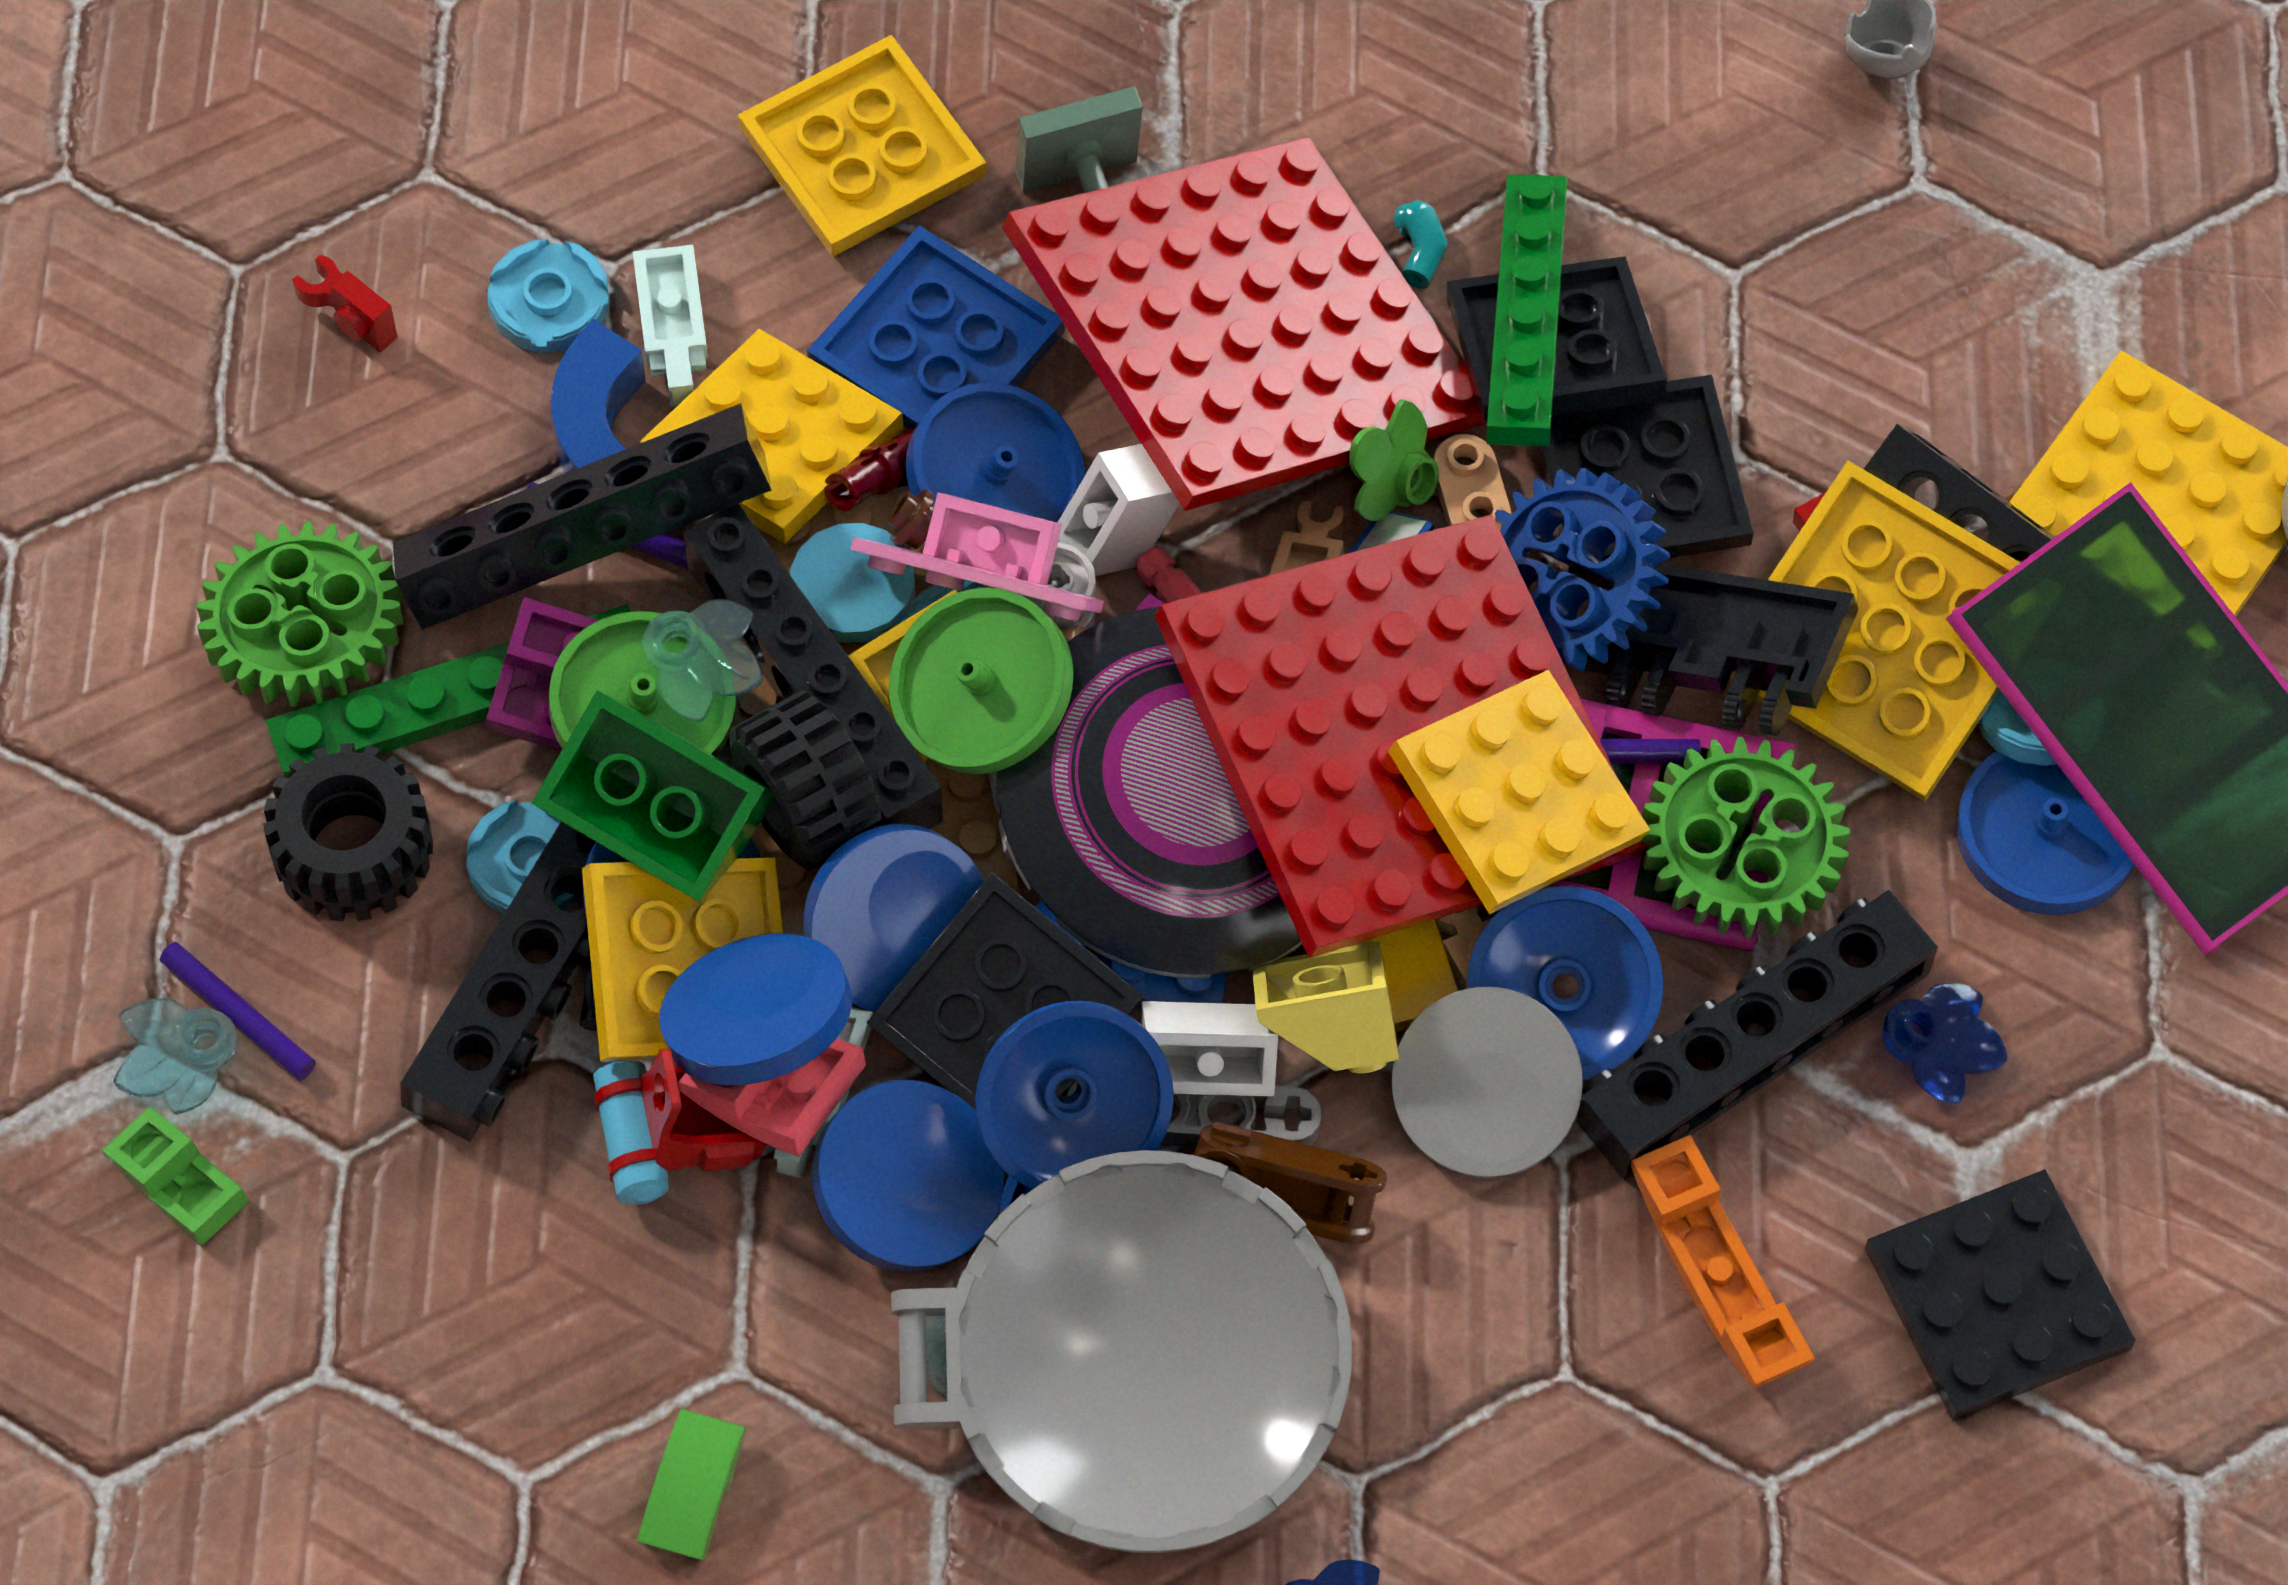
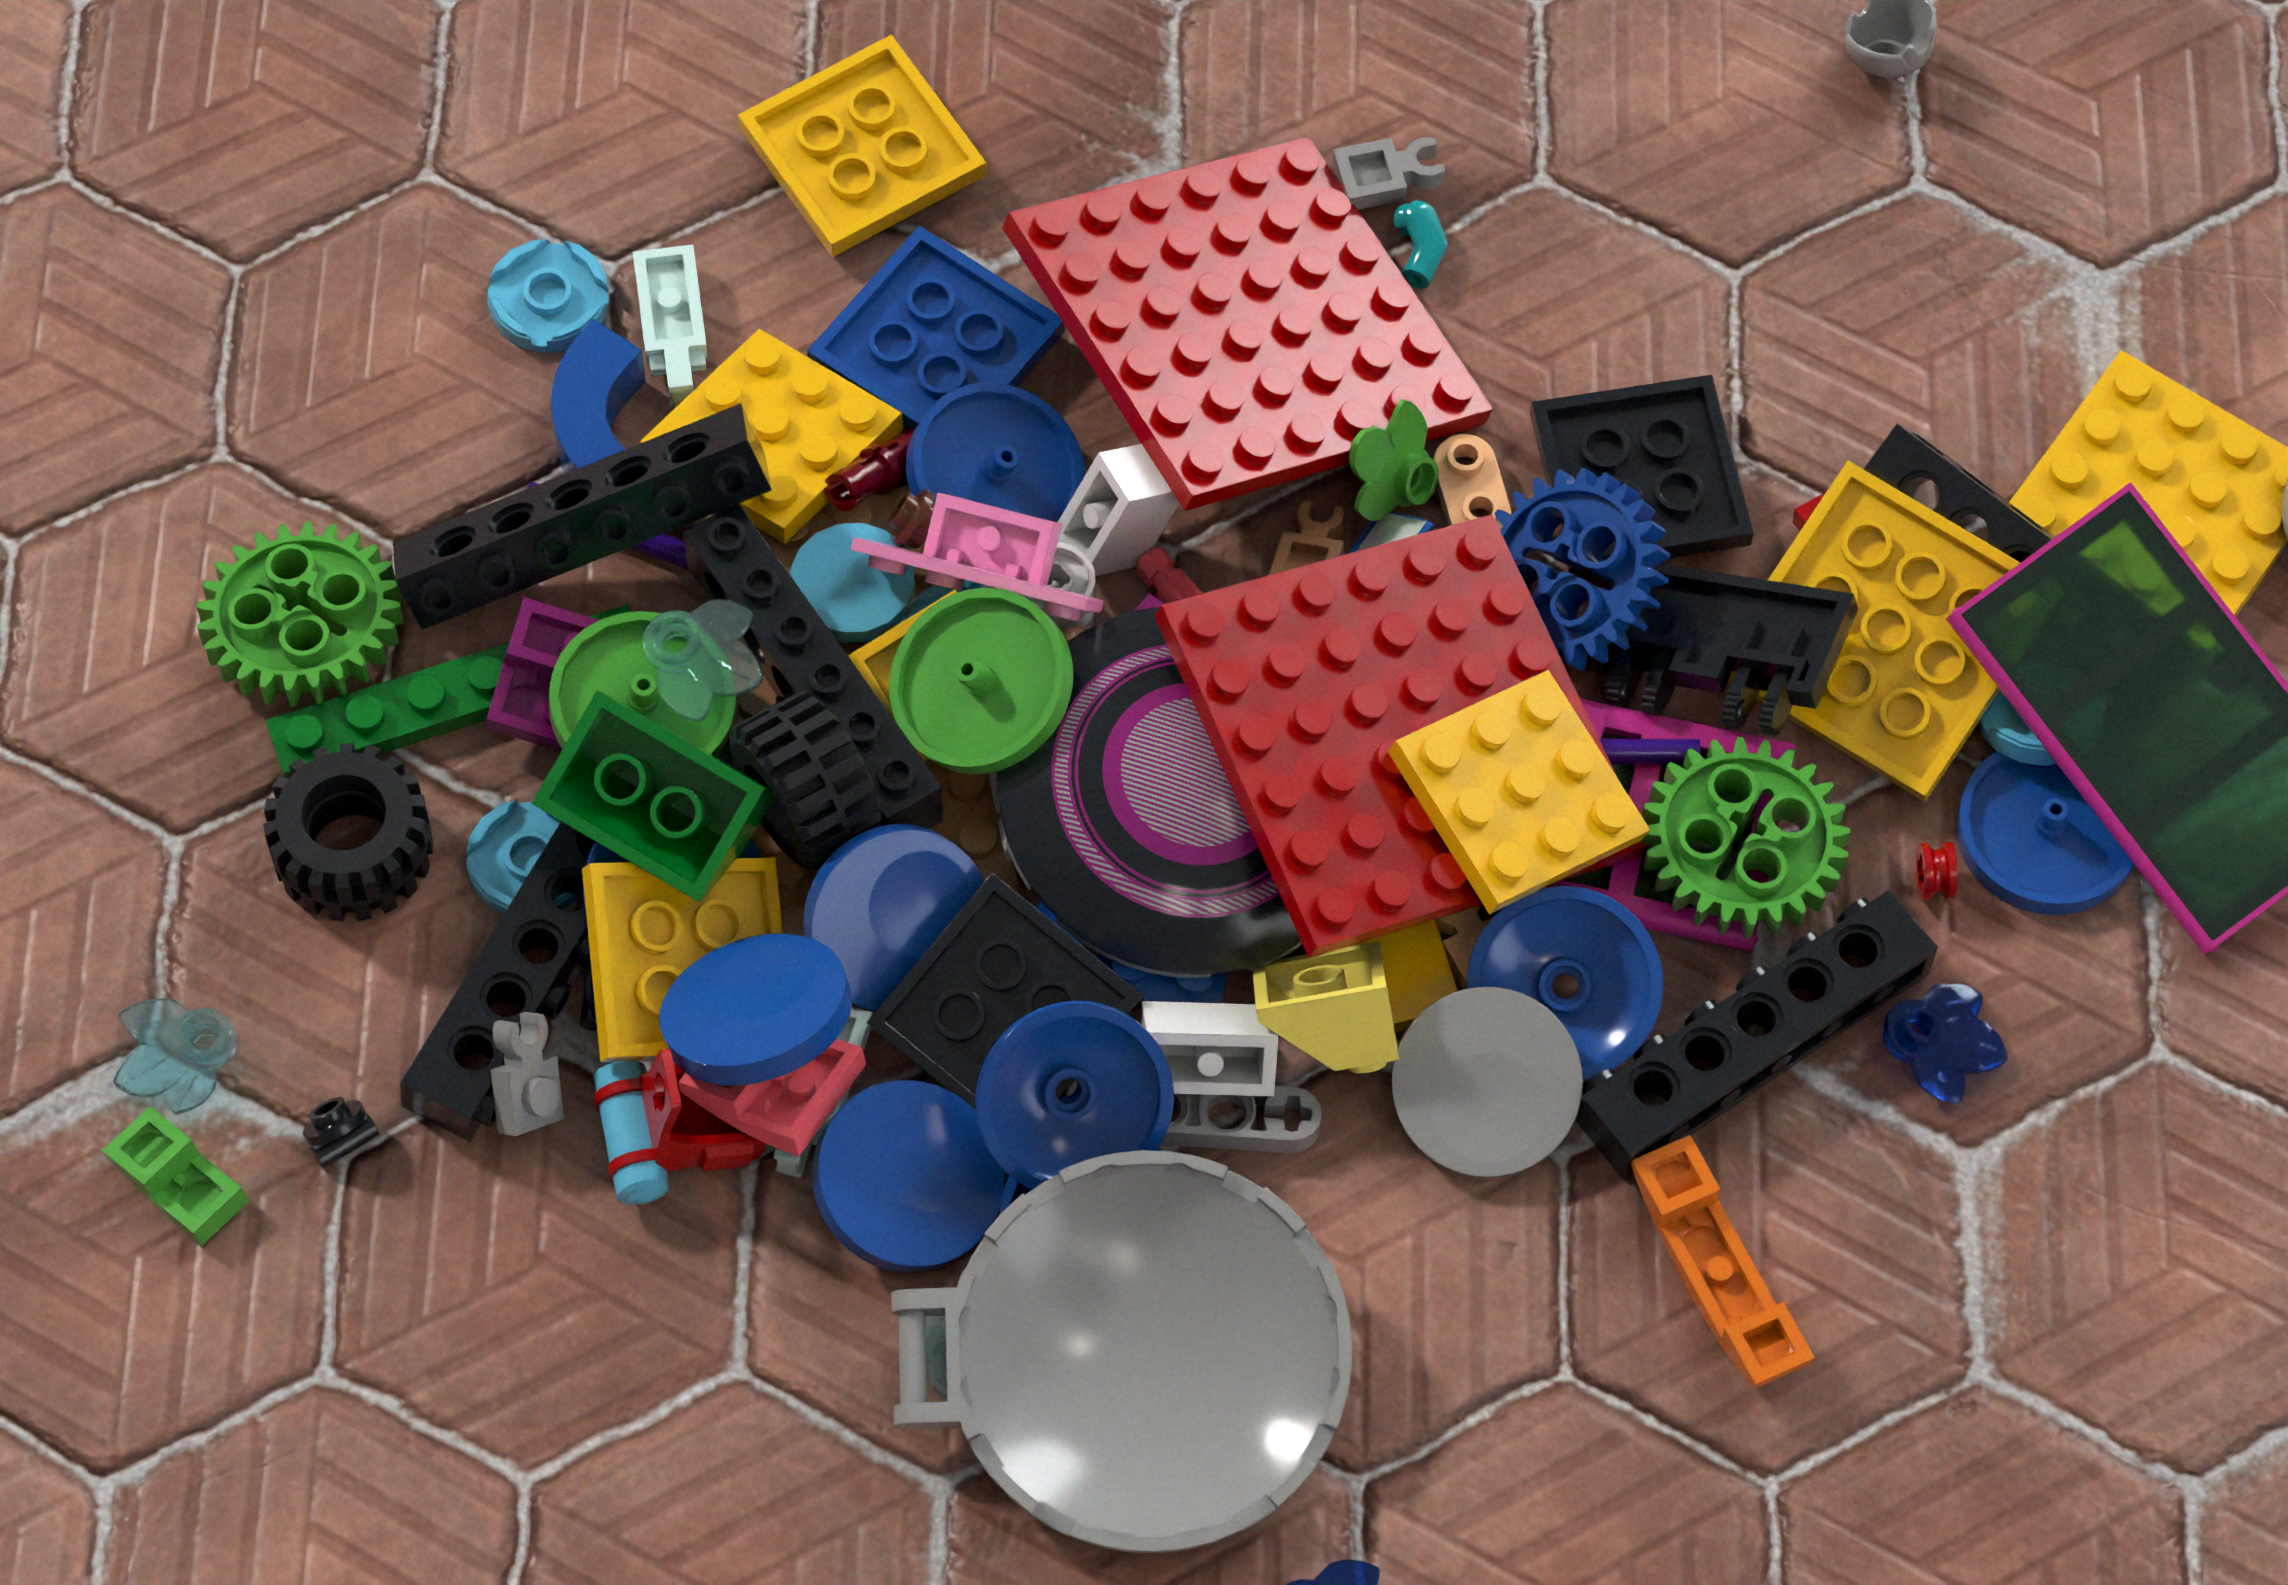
(239, 1011): dark purple bar -> none
(338, 1129): none -> black plate
(357, 307): red plate -> none
(529, 1082): none -> light grey plate
(691, 1484): bright green slope -> none
(1079, 141): sand green tile -> none
(1304, 1176): reddish brown piece -> none
(1379, 175): none -> light grey plate
(1527, 311): green plate -> none
(1601, 337): black plate -> none
(1936, 871): none -> red bush
(1999, 1294): black plate -> none

